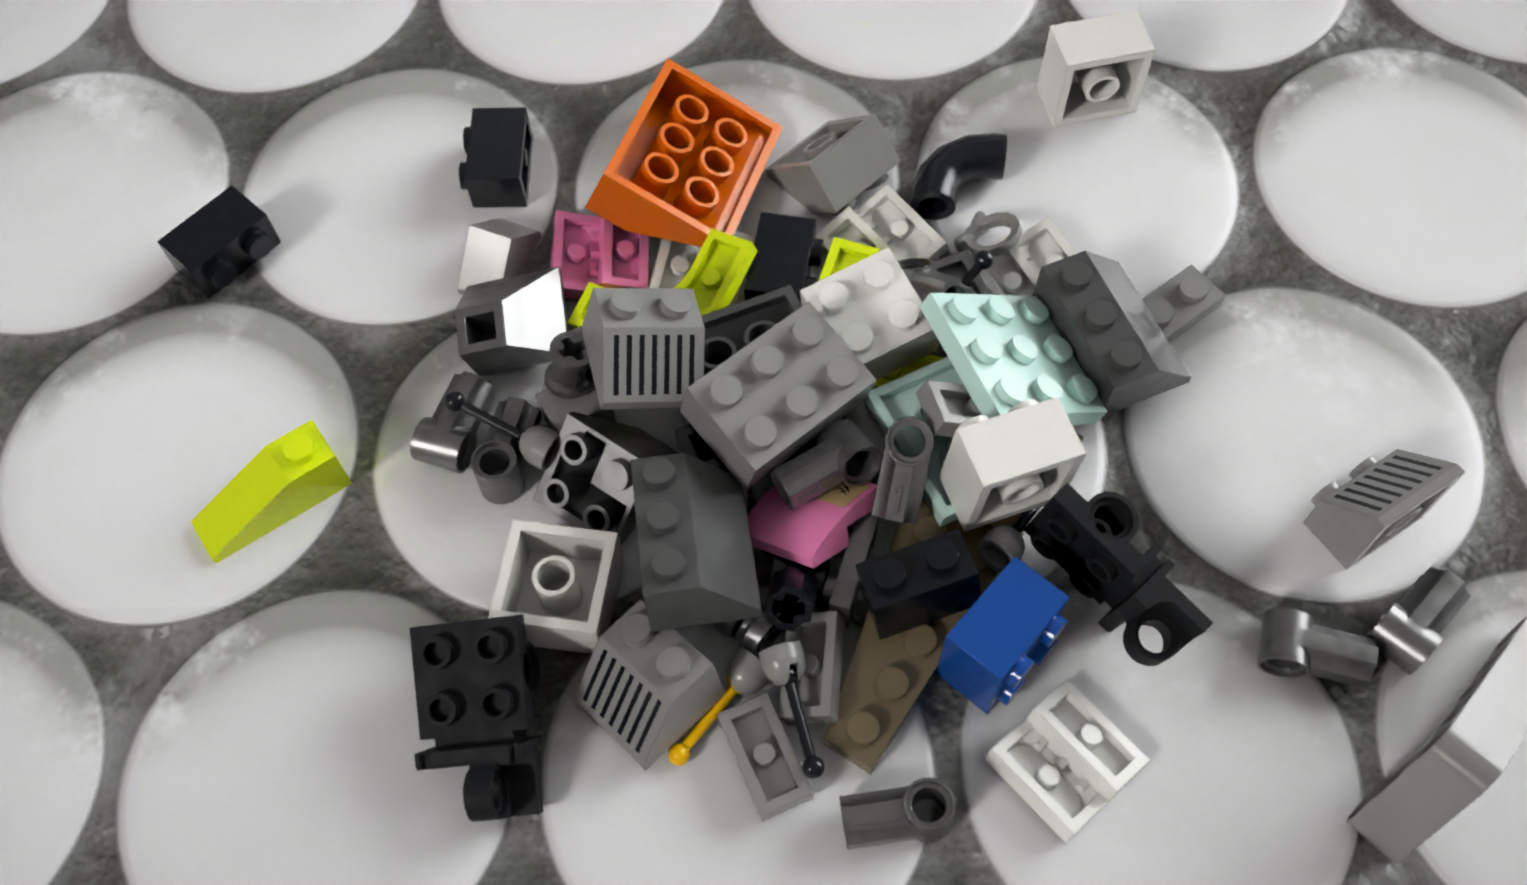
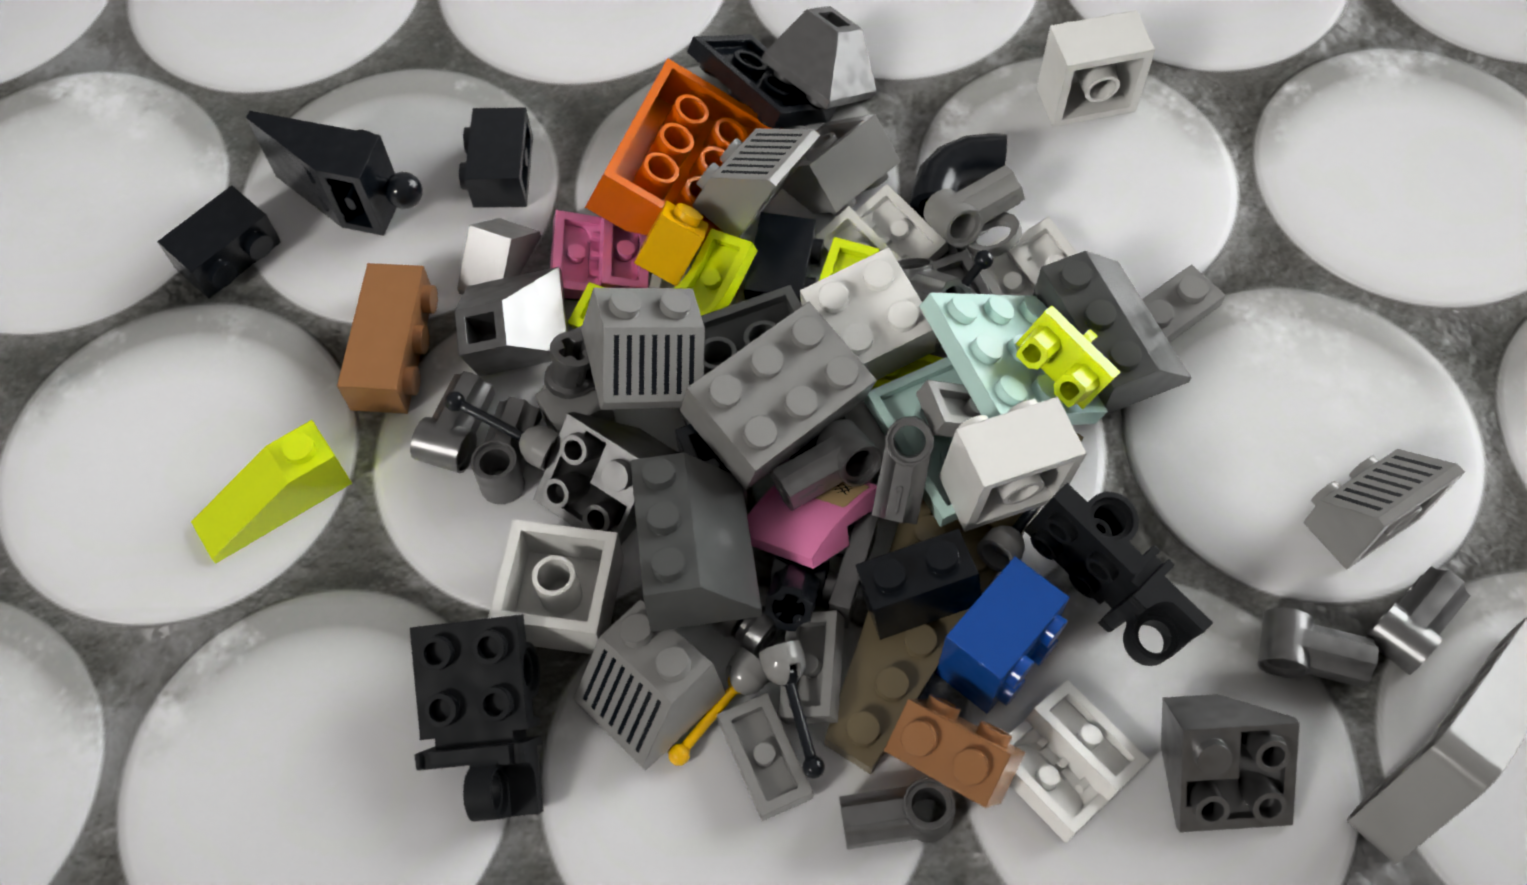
(336, 170): none -> black slope
(387, 338): none -> medium nougat brick
(672, 242): none -> yellow brick
(738, 65): none -> black plate
(751, 176): none -> light grey slope
(823, 58): none -> flat silver slope
(955, 751): none -> medium nougat brick
(962, 213): none -> light grey piece
(1066, 358): none -> neon yellow hips
(1228, 763): none -> flat silver slope

